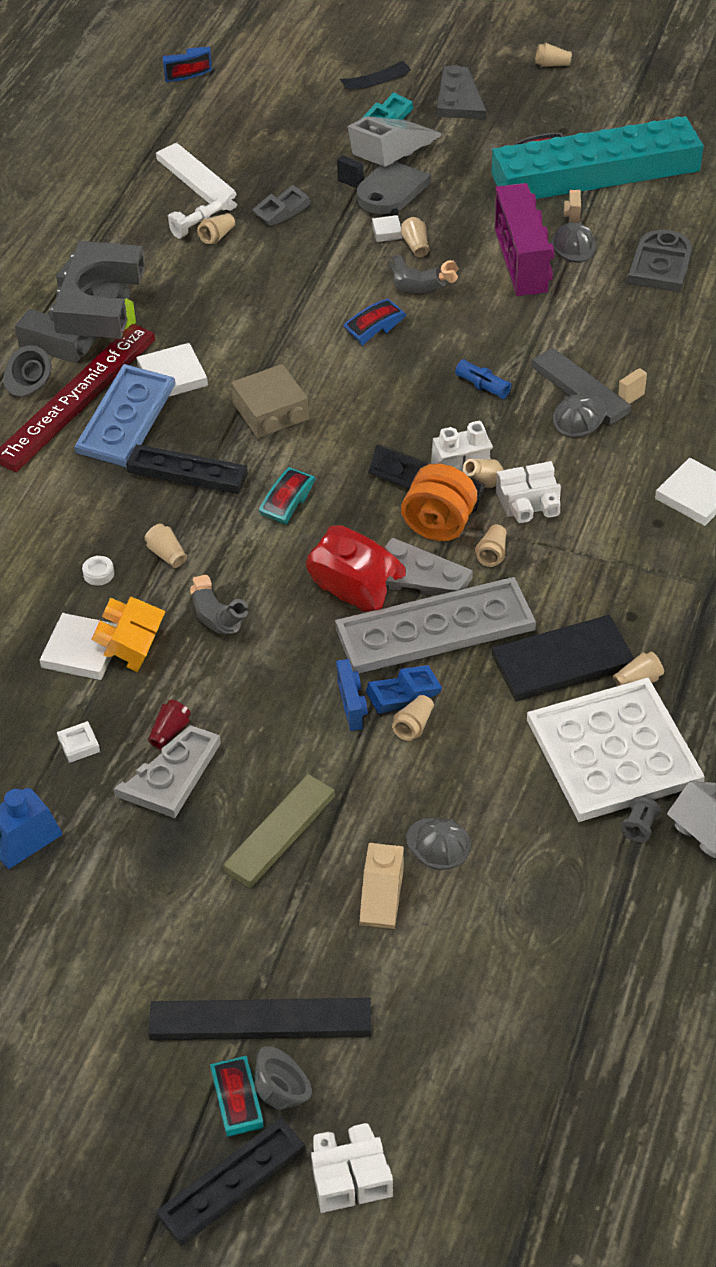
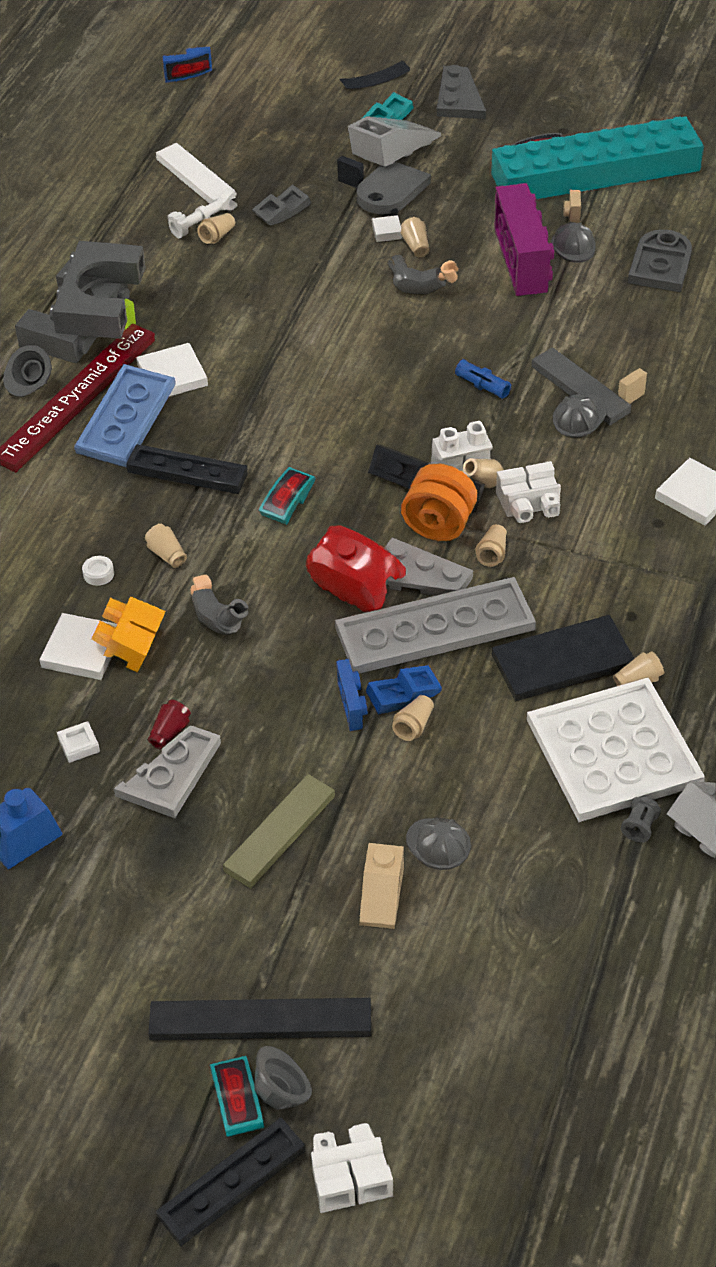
(270, 400): dark tan brick -> none
(377, 317): slope -> none
(550, 56): tan cone -> none

